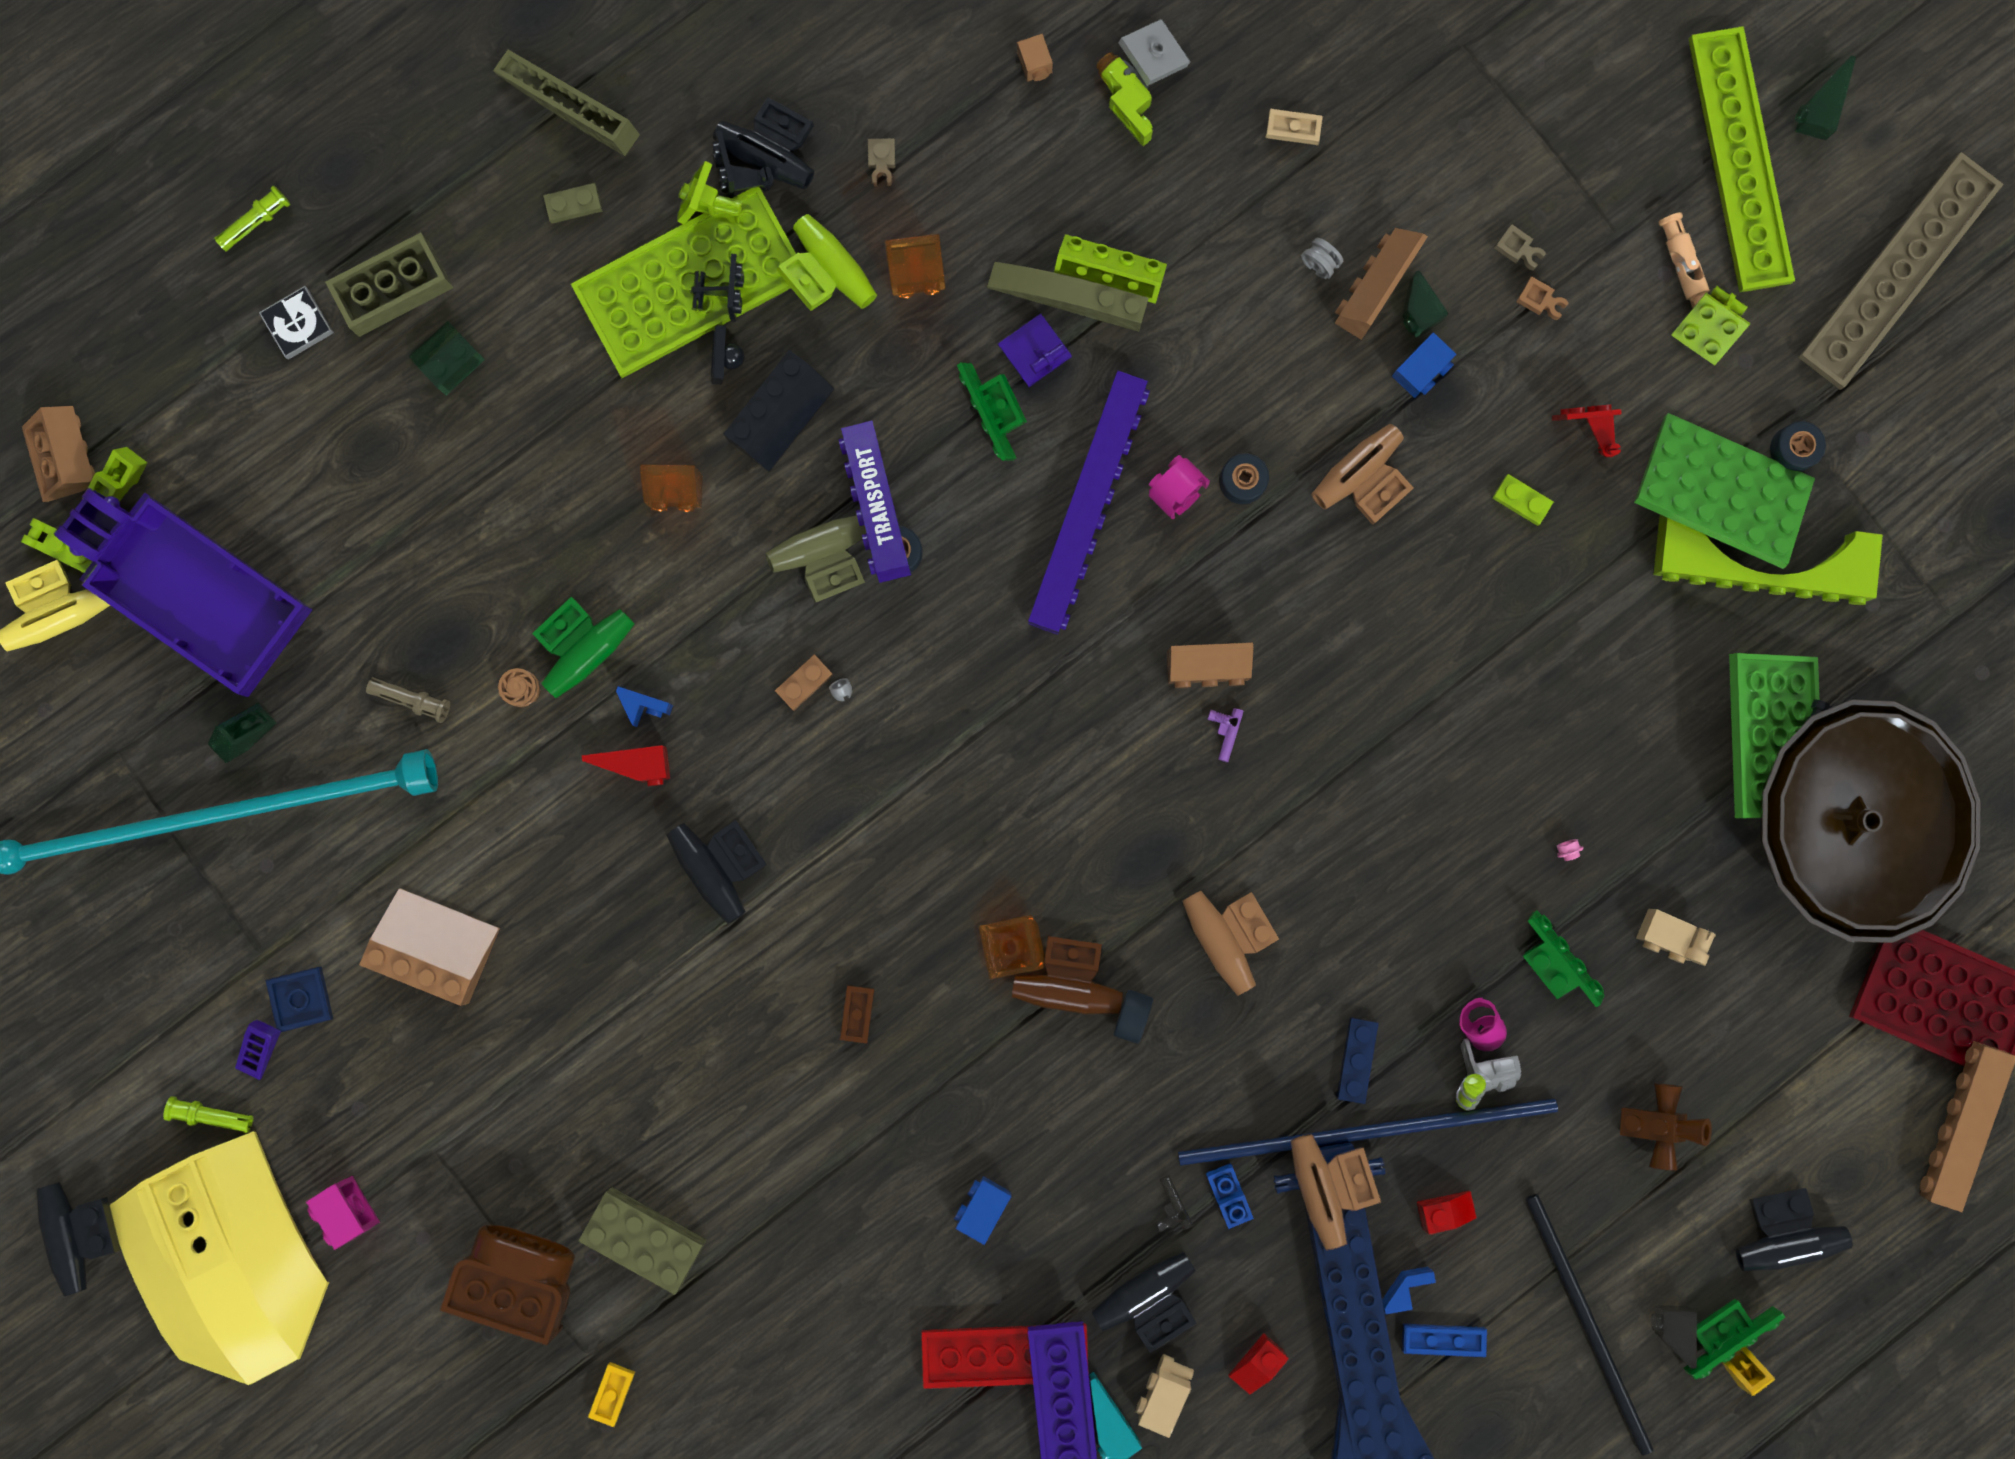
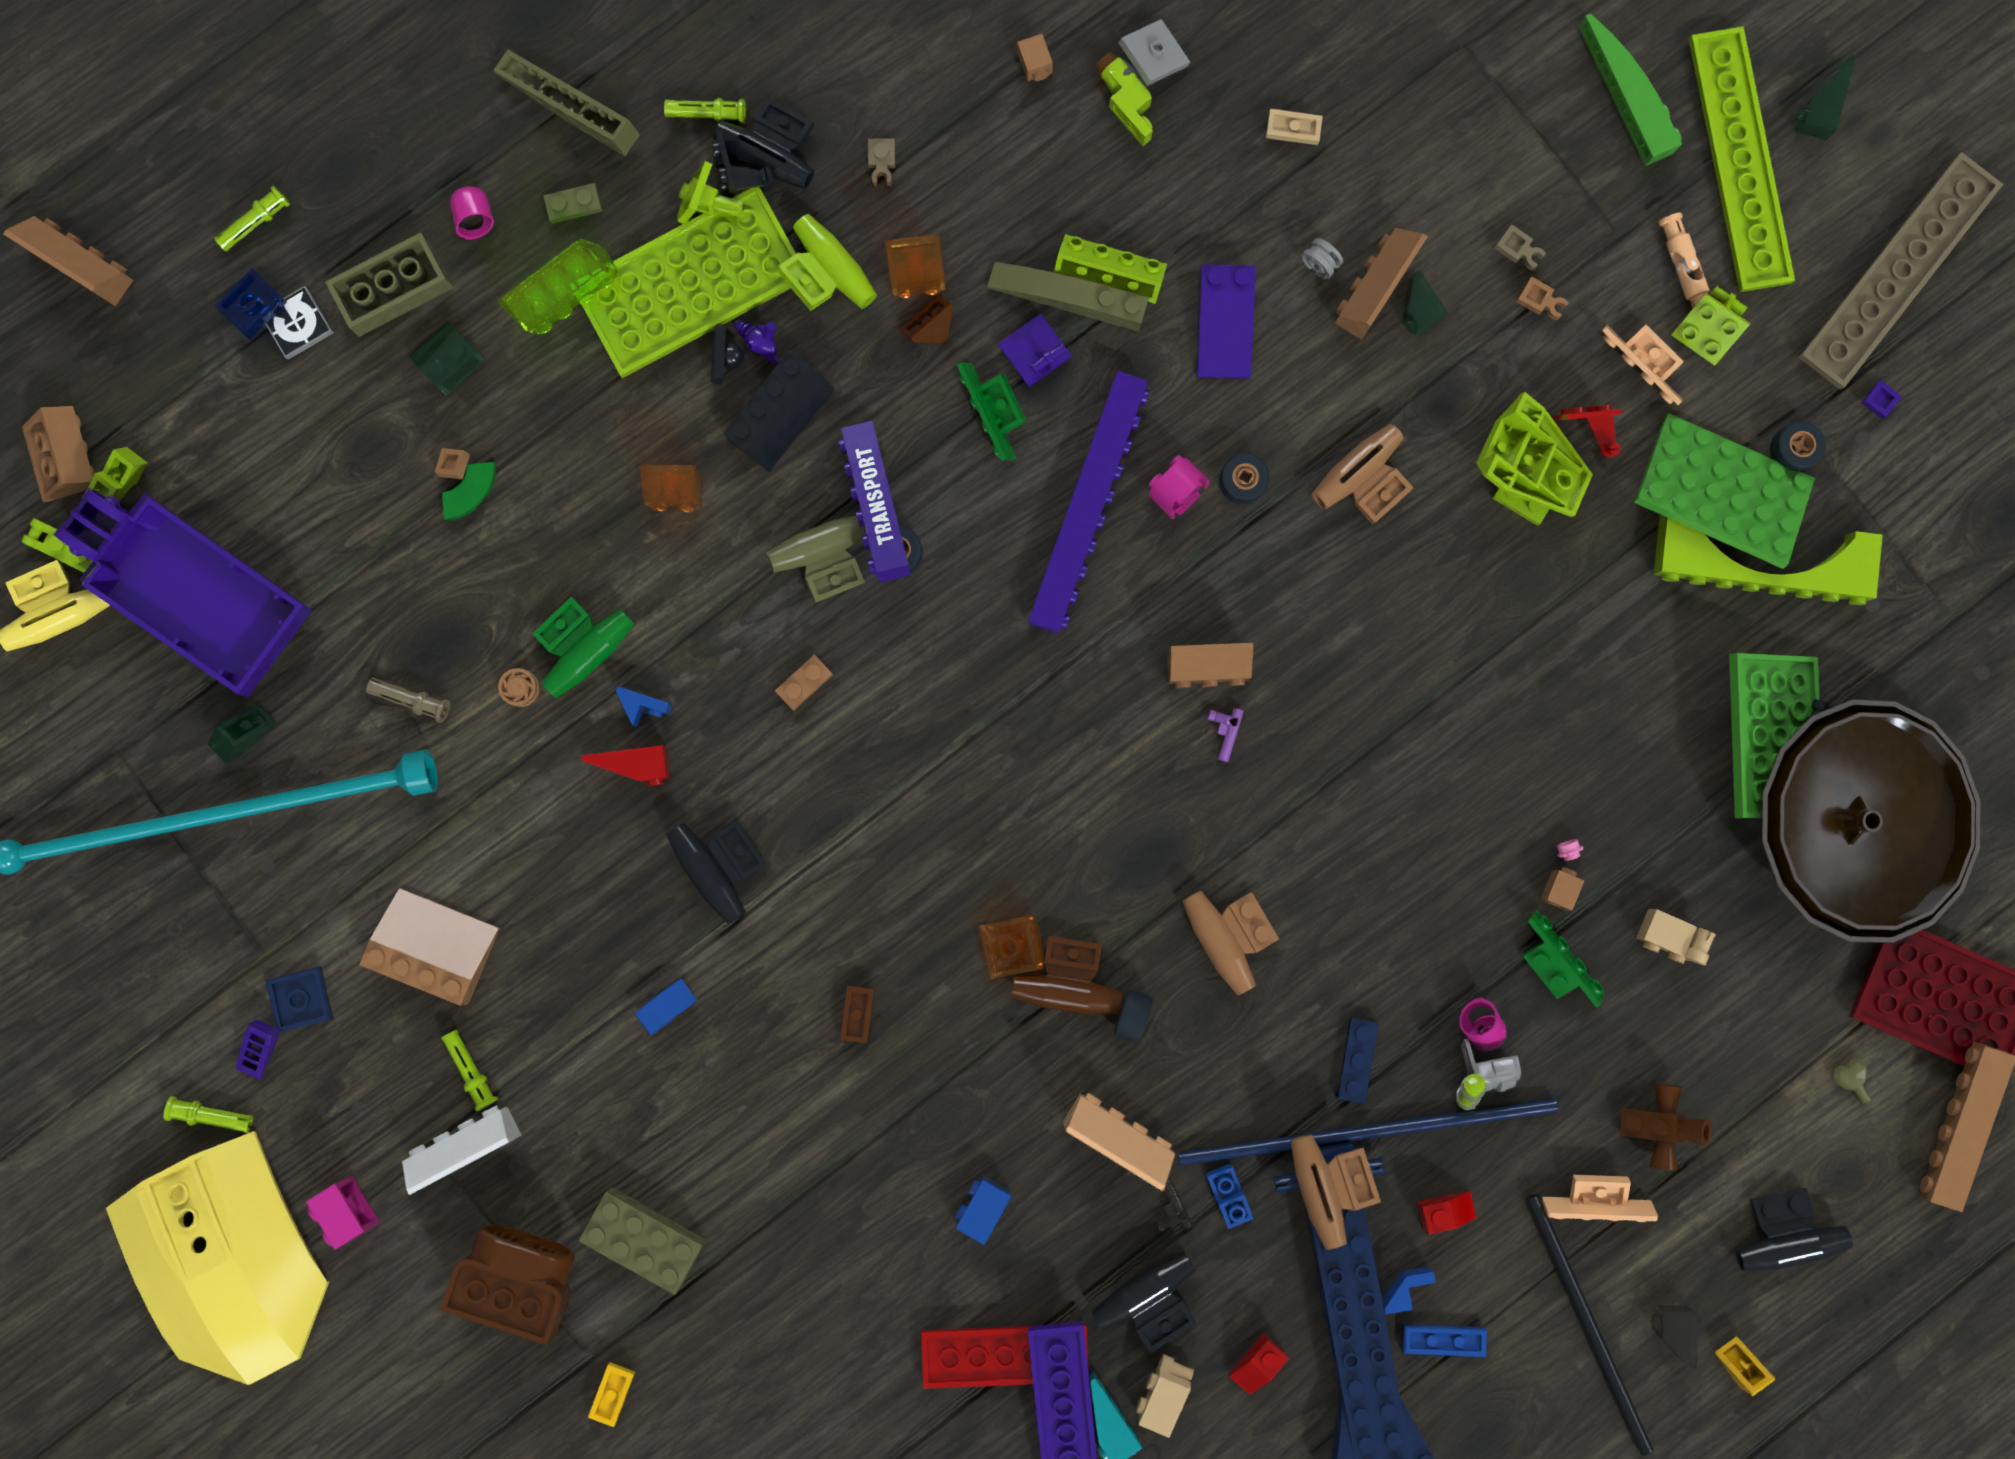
(71, 258): none -> medium nougat slope
(74, 1235): black plate -> none
(250, 304): none -> clear blue tile
(452, 463): none -> medium nougat plate
(459, 1149): none -> white slope
(469, 202): none -> dark pink helmet
(470, 492): none -> green tile
(471, 1085): none -> lime pin
(560, 286): none -> clear neon green slope
(665, 1007): none -> blue slope
(719, 109): none -> lime pin
(734, 295): black plate -> none
(759, 339): none -> dark purple piece
(841, 689): light grey hinge -> none
(931, 323): none -> reddish brown slope
(1120, 1140): none -> light nougat slope
(1225, 321): none -> dark purple slope
(1424, 365): blue brick -> none
(1534, 458): none -> lime wedge
(1562, 889): none -> medium nougat brick
(1600, 1199): none -> light nougat bracket
(1633, 94): none -> bright green slope
(1651, 355): none -> light nougat bracket
(1727, 1333): green bracket -> none
(1853, 1078): none -> olive rock
(1881, 399): none -> dark purple plate

